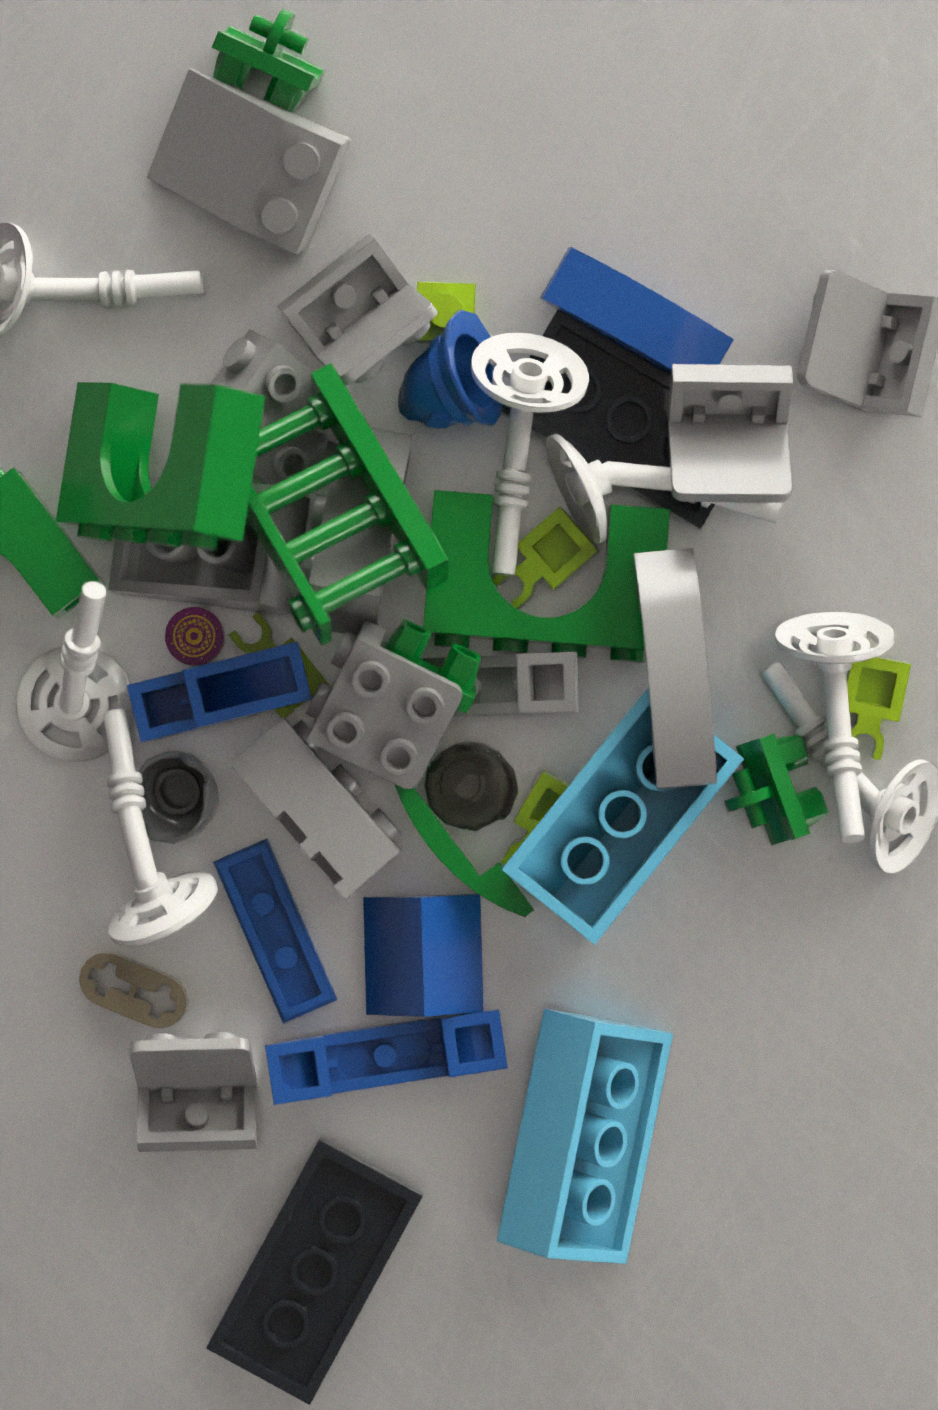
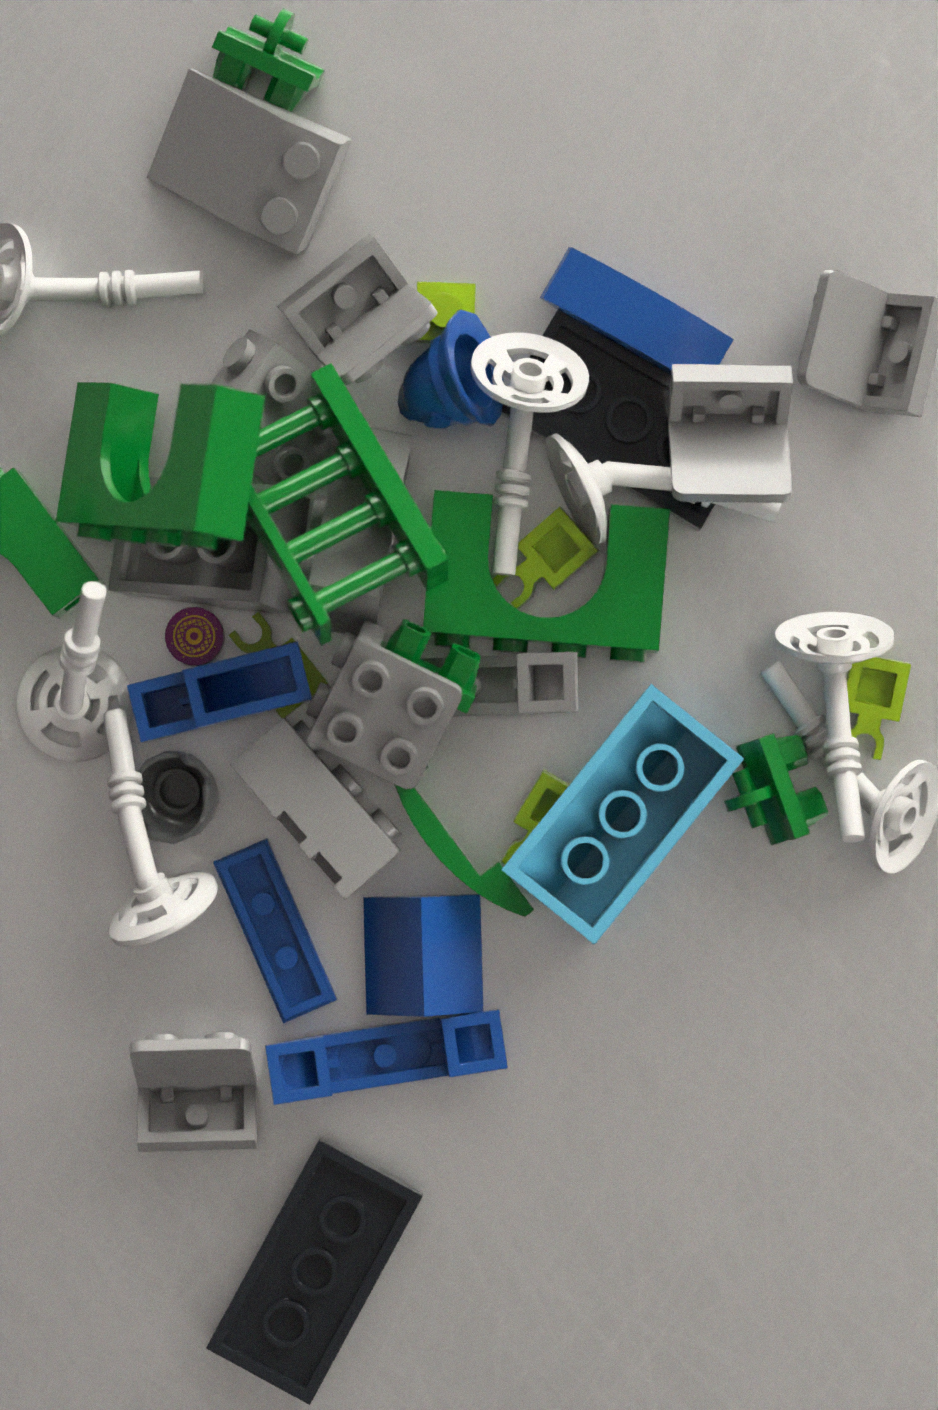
(128, 1003): dark tan beam -> none
(470, 785): clear smoke hair -> none
(584, 1138): medium azure slope -> none
(676, 668): light grey slope -> none

